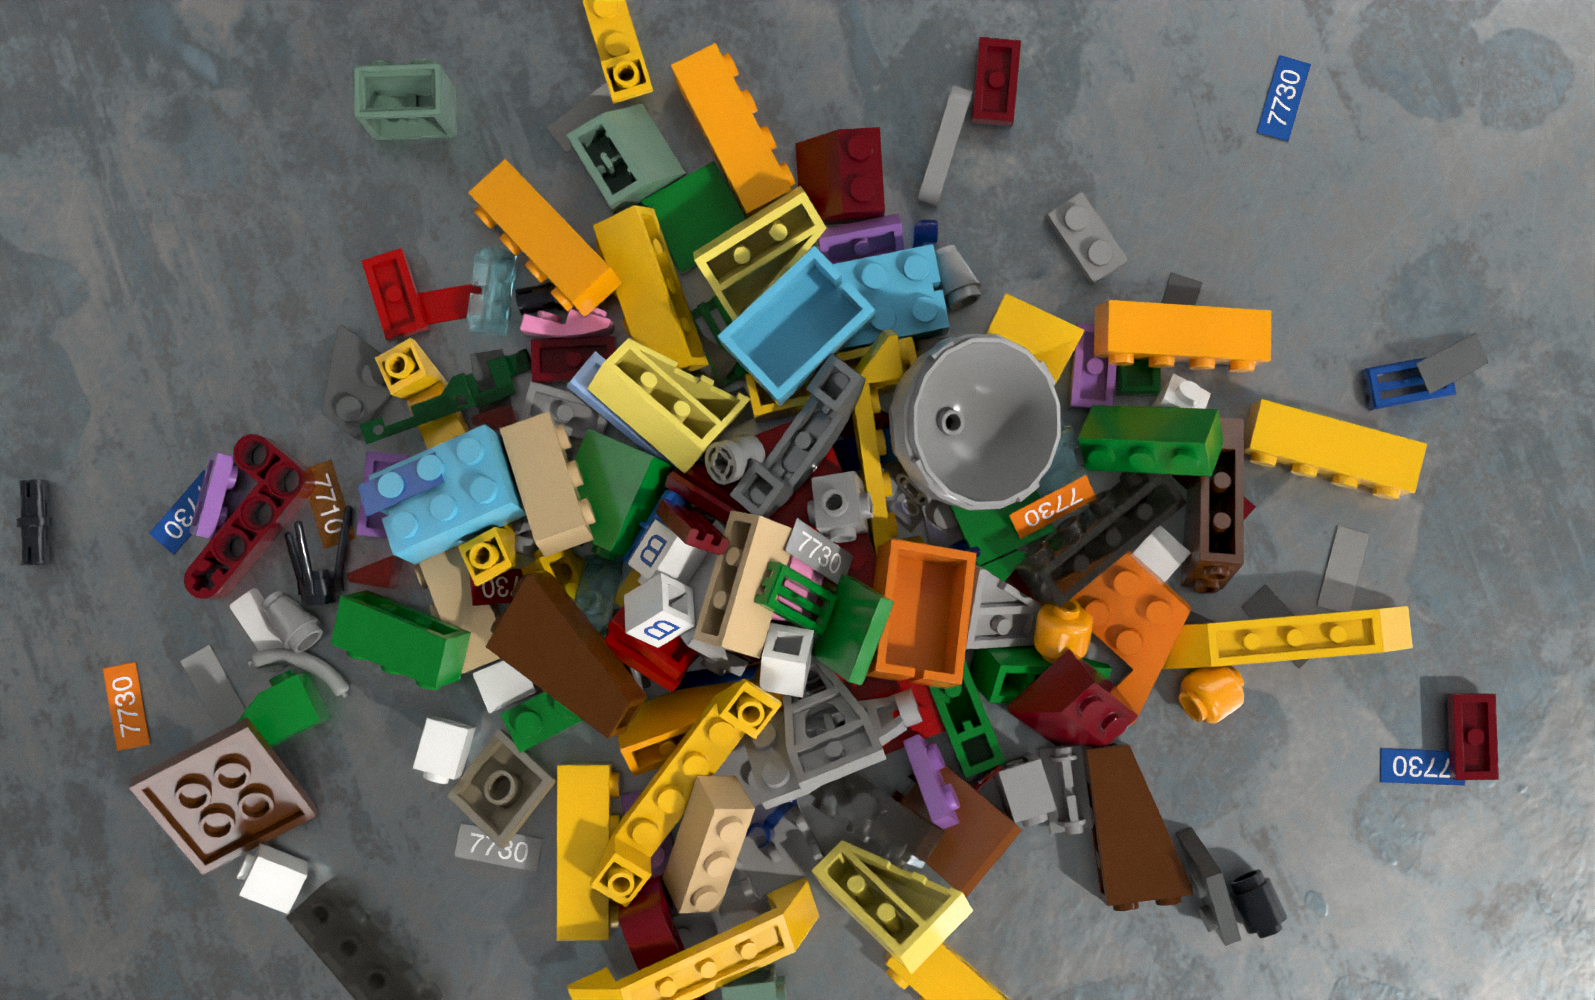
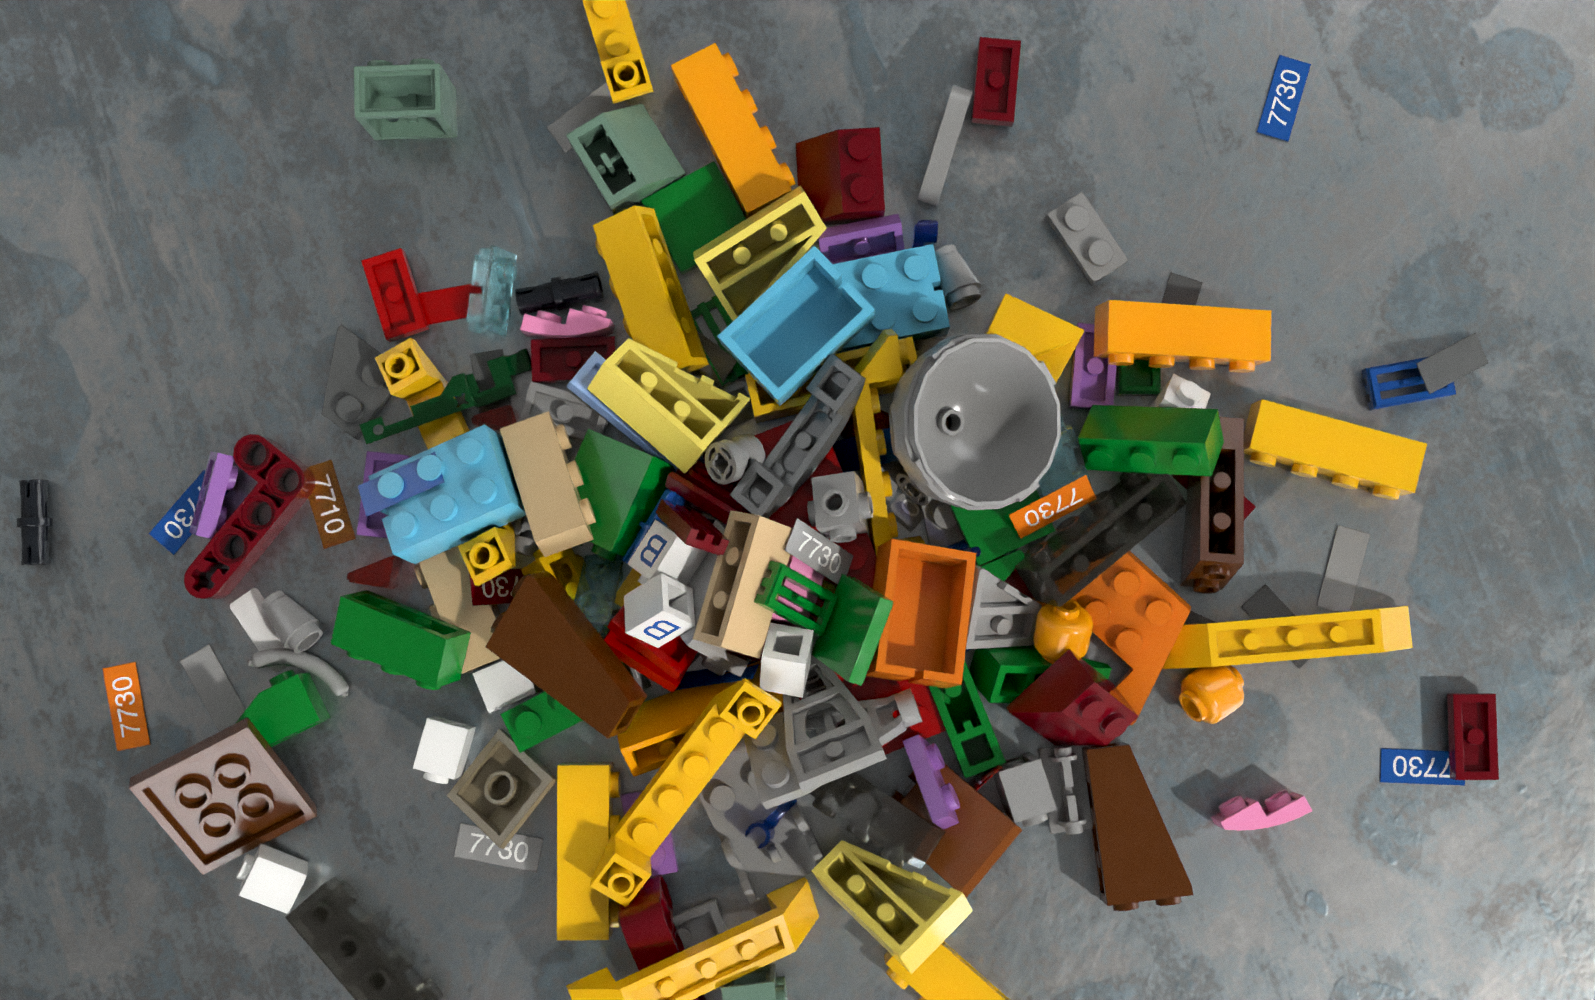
(316, 585): black plant -> none
(545, 238): light orange brick -> none
(708, 844): tan brick -> none
(1161, 552): white brick -> none
(1209, 887): dark grey wing -> none
(1249, 815): none -> bright pink slope
(1257, 904): black brick -> none

